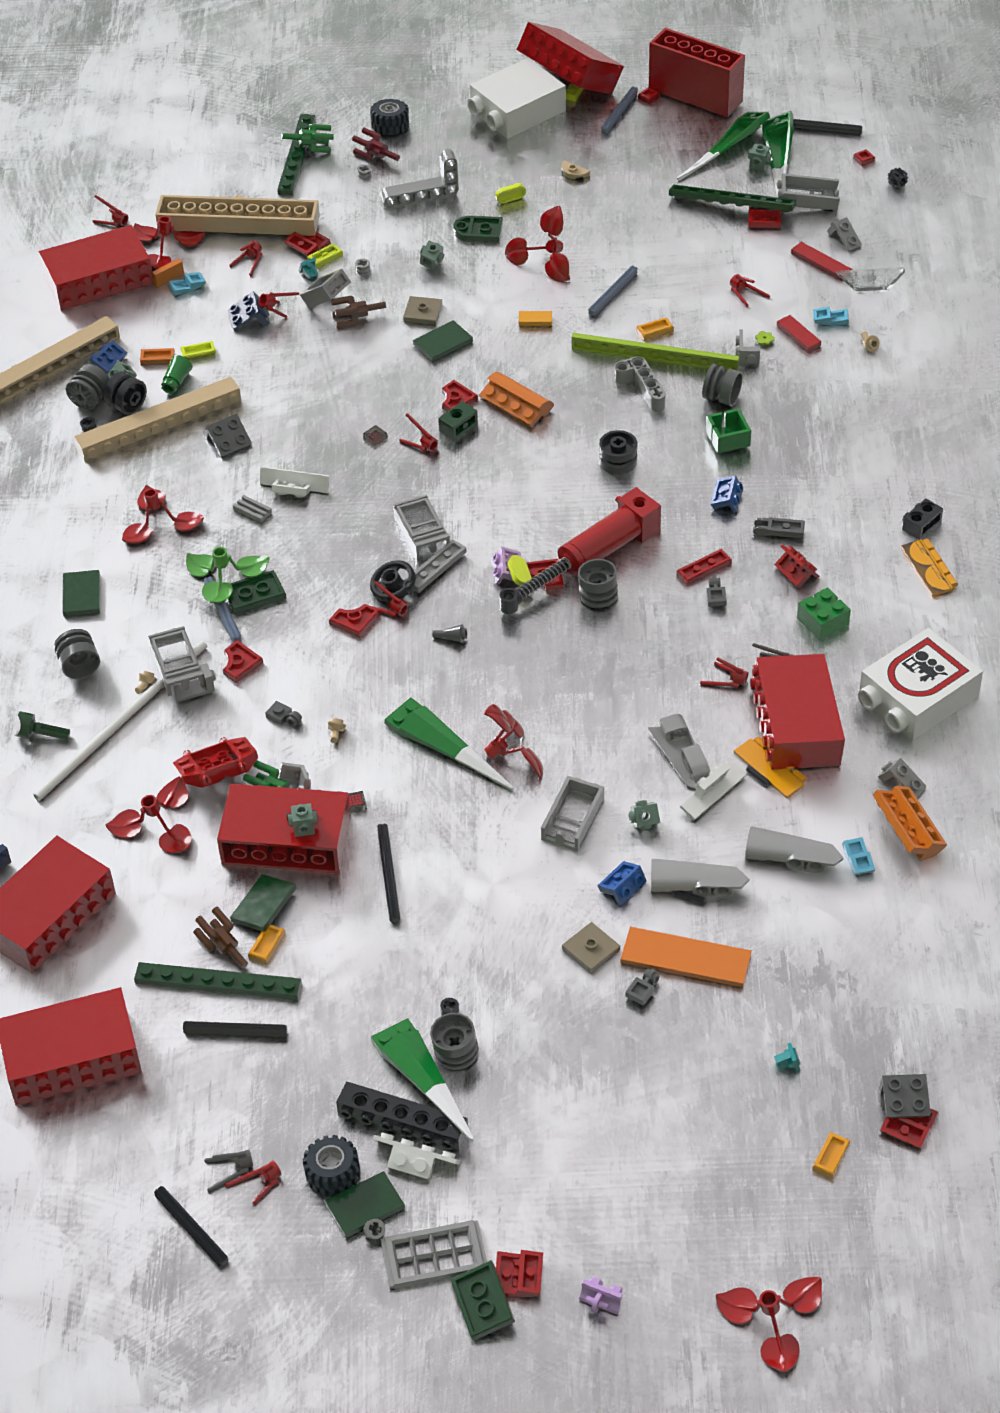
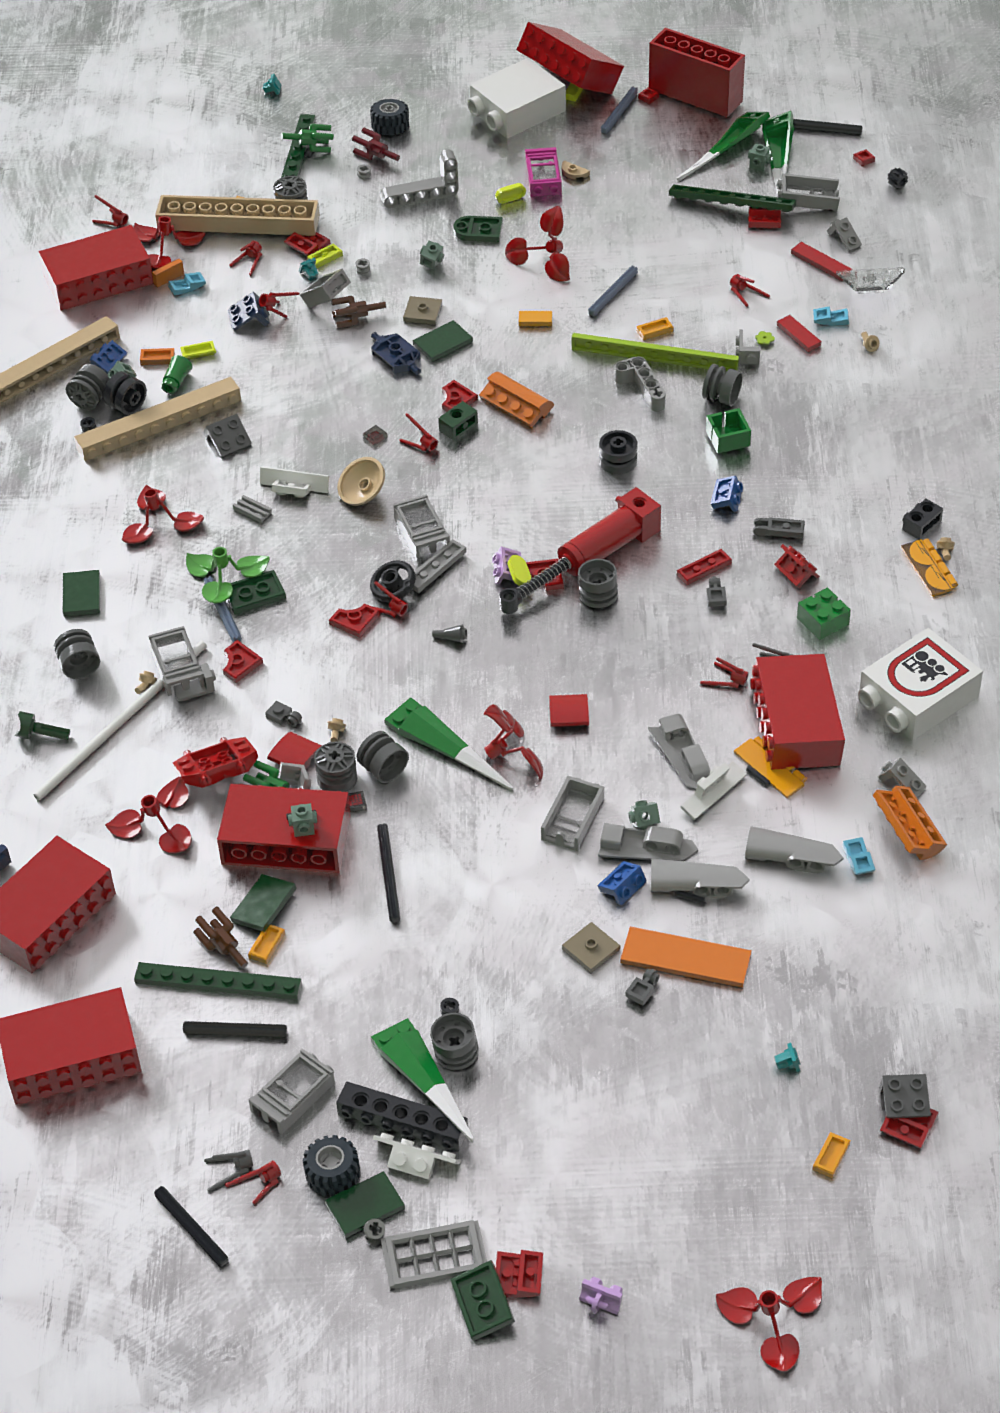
(272, 85): none -> teal brick
(290, 188): none -> dark grey wheel
(293, 1090): none -> light grey door
(294, 750): none -> red slope
(335, 767): none -> dark grey wheel
(361, 481): none -> tan dish
(382, 756): none -> dark grey wheel
(402, 359): none -> dark blue plate
(543, 172): none -> dark pink door
(569, 710): none -> red slope
(645, 844): none -> light grey panel
(945, 545): none -> tan plate

